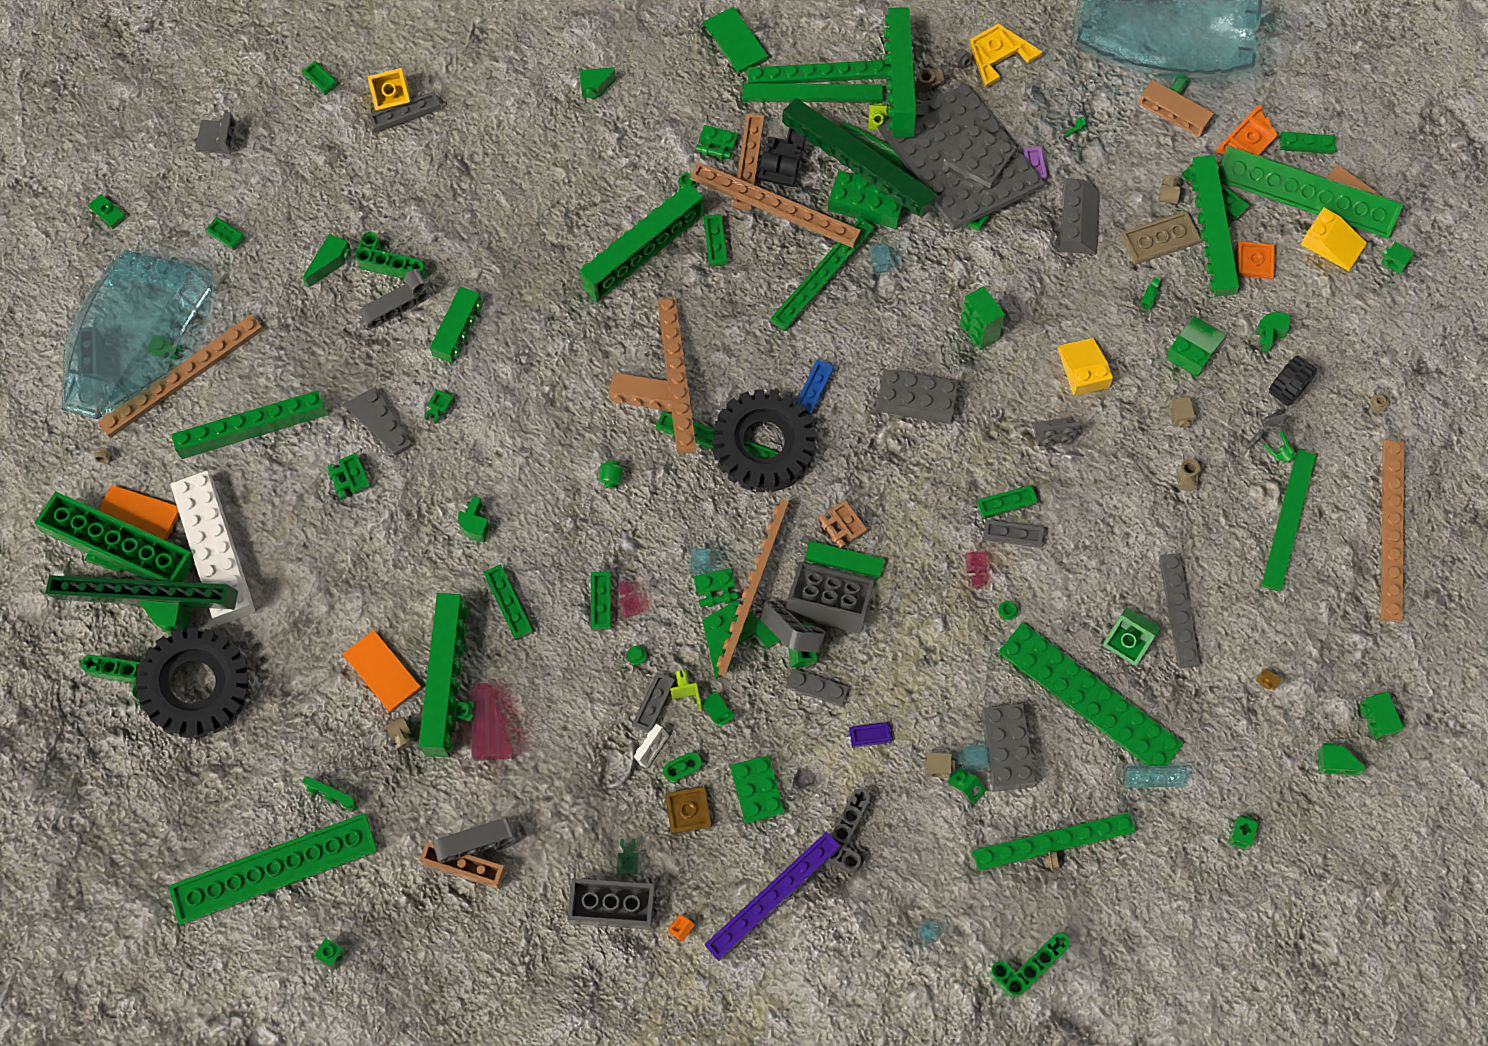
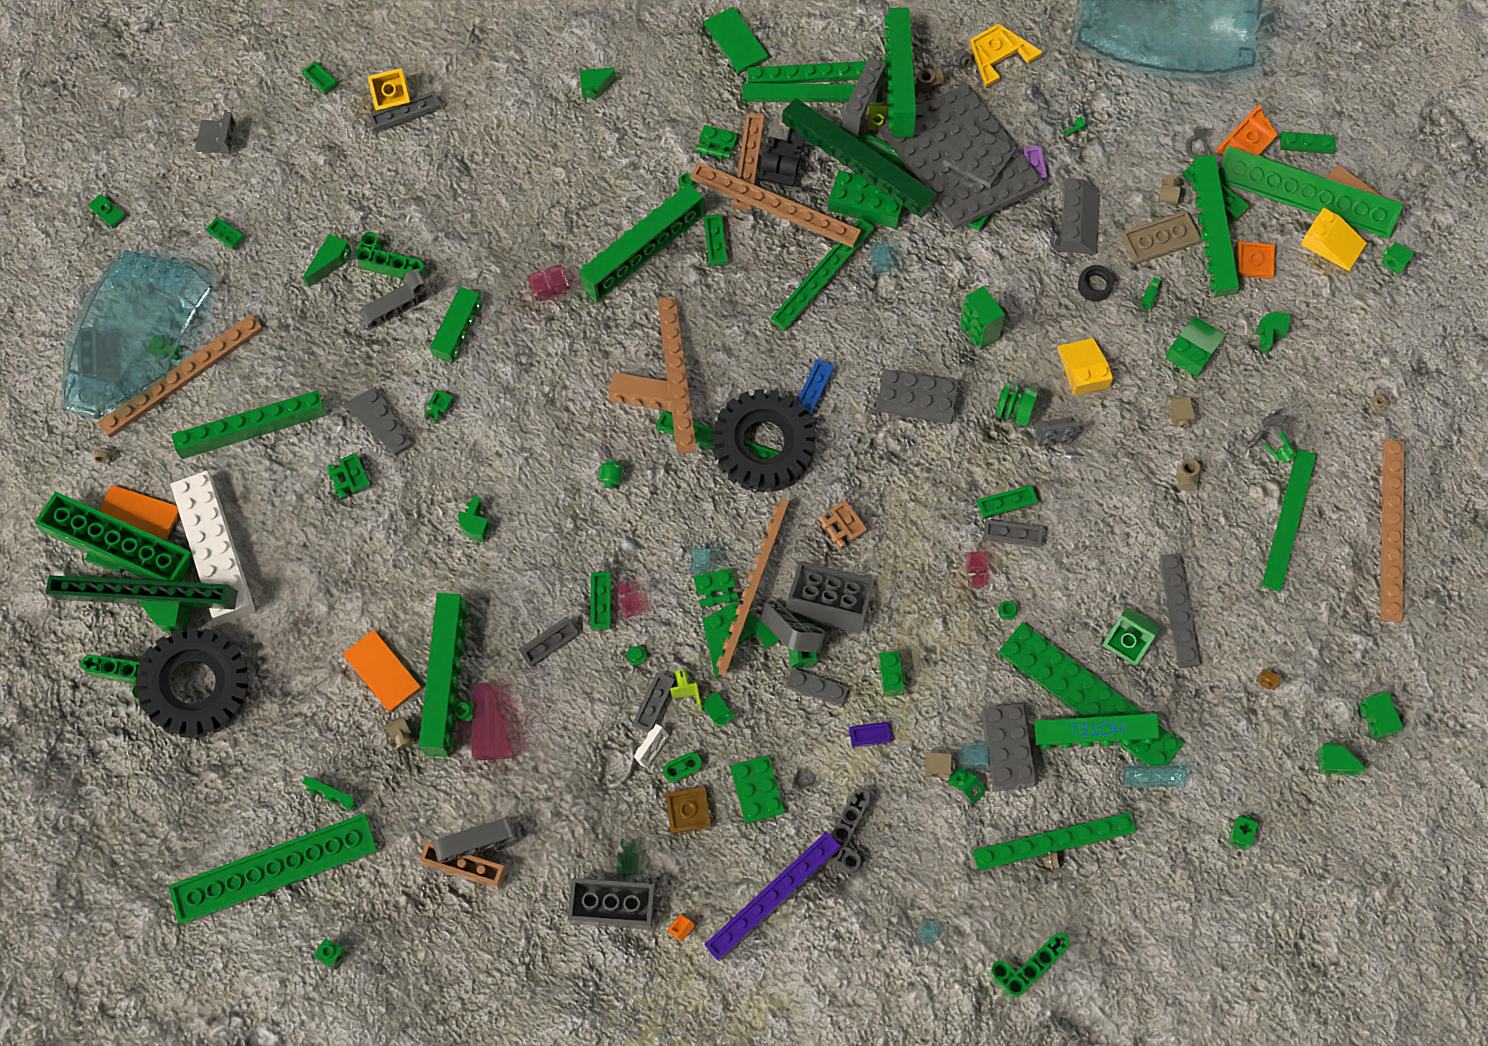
(508, 602): green plate -> none
(548, 282): none -> clear pink brick
(548, 641): none -> dark grey plate
(844, 559): green tile -> none
(866, 90): none -> dark grey arch
(890, 674): none -> green brick
(1017, 403): none -> green wheel
(1095, 270): none -> black tyre
(1096, 730): none -> green brick
(1175, 108): medium nougat brick -> none
(1179, 84): green bar -> none
(1198, 131): none -> dark grey piece
(1292, 380): black tyre -> none

